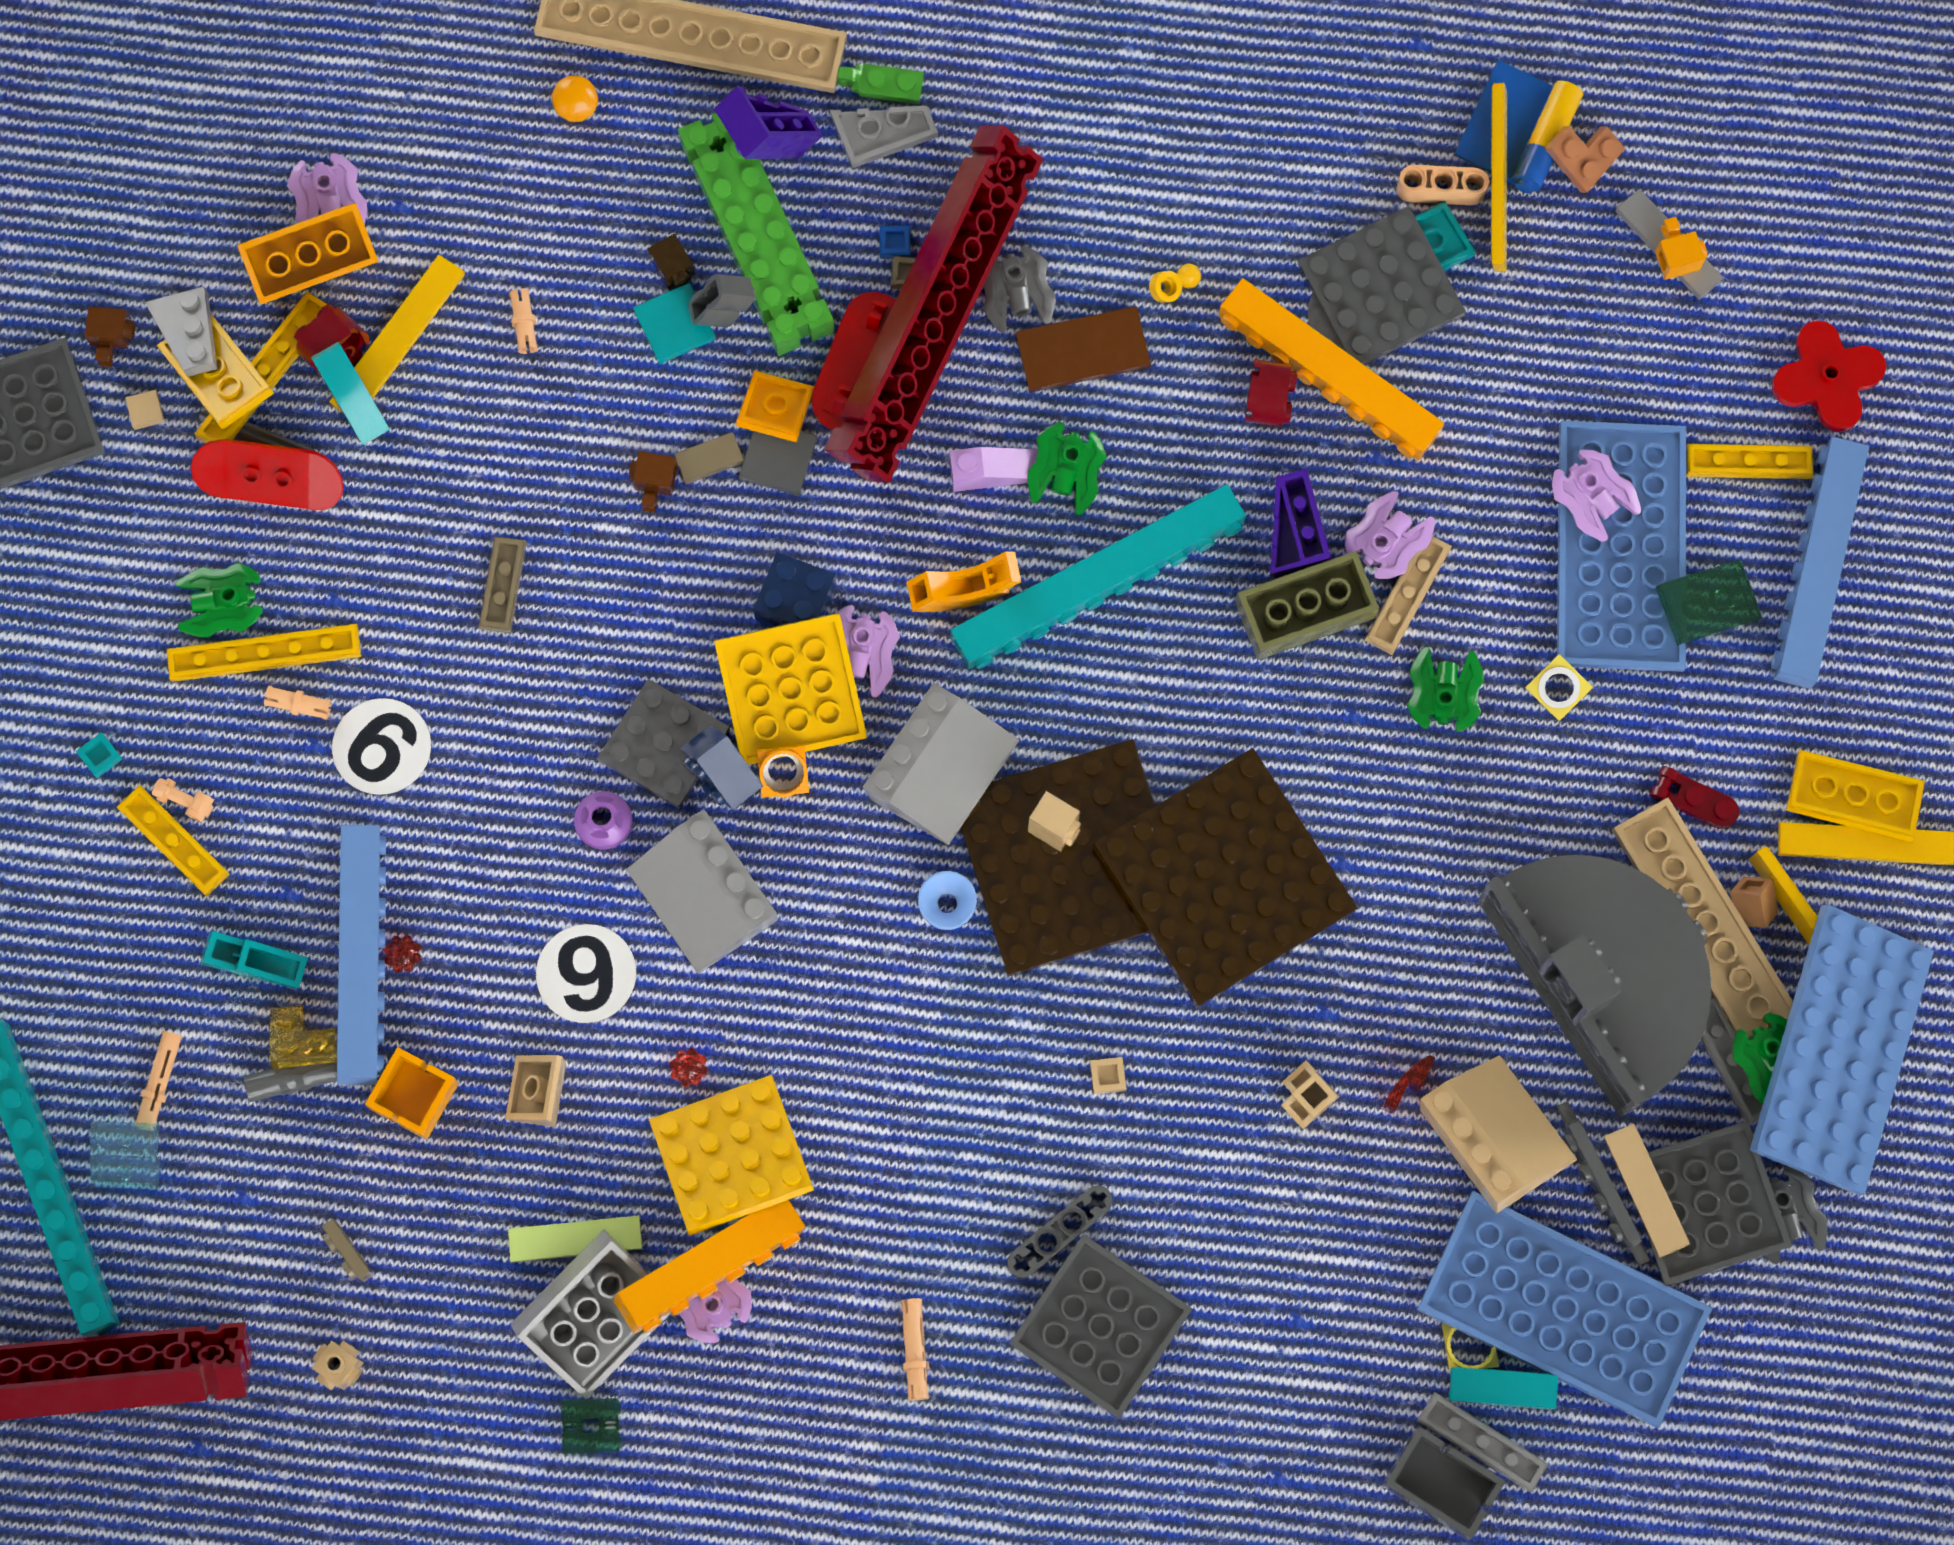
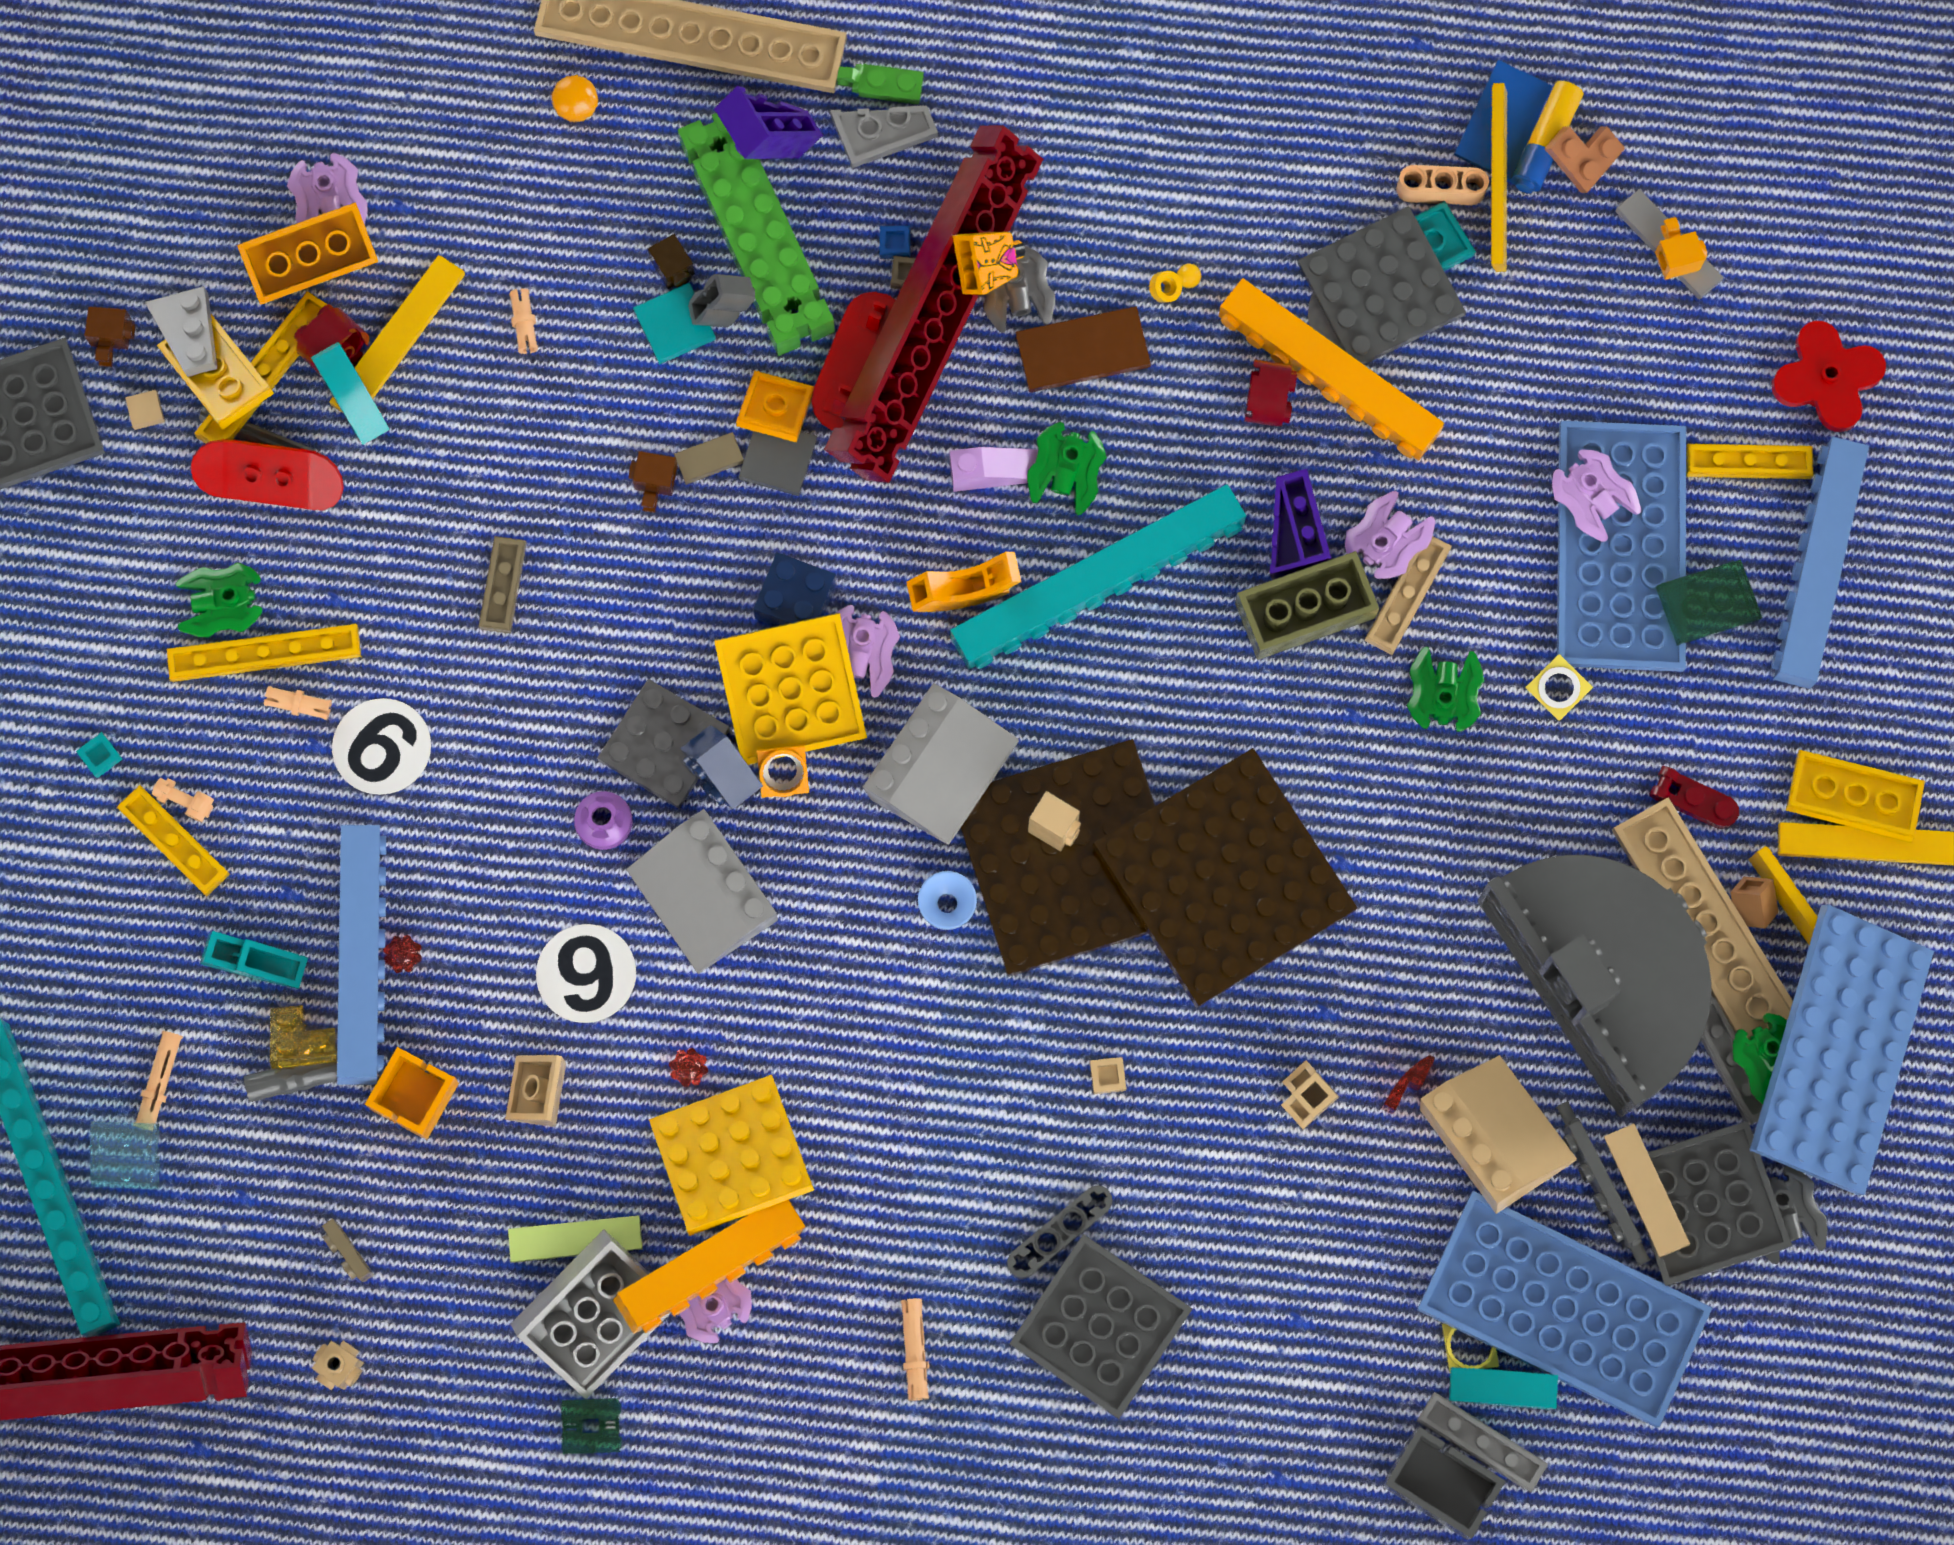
(986, 260): none -> light orange torso

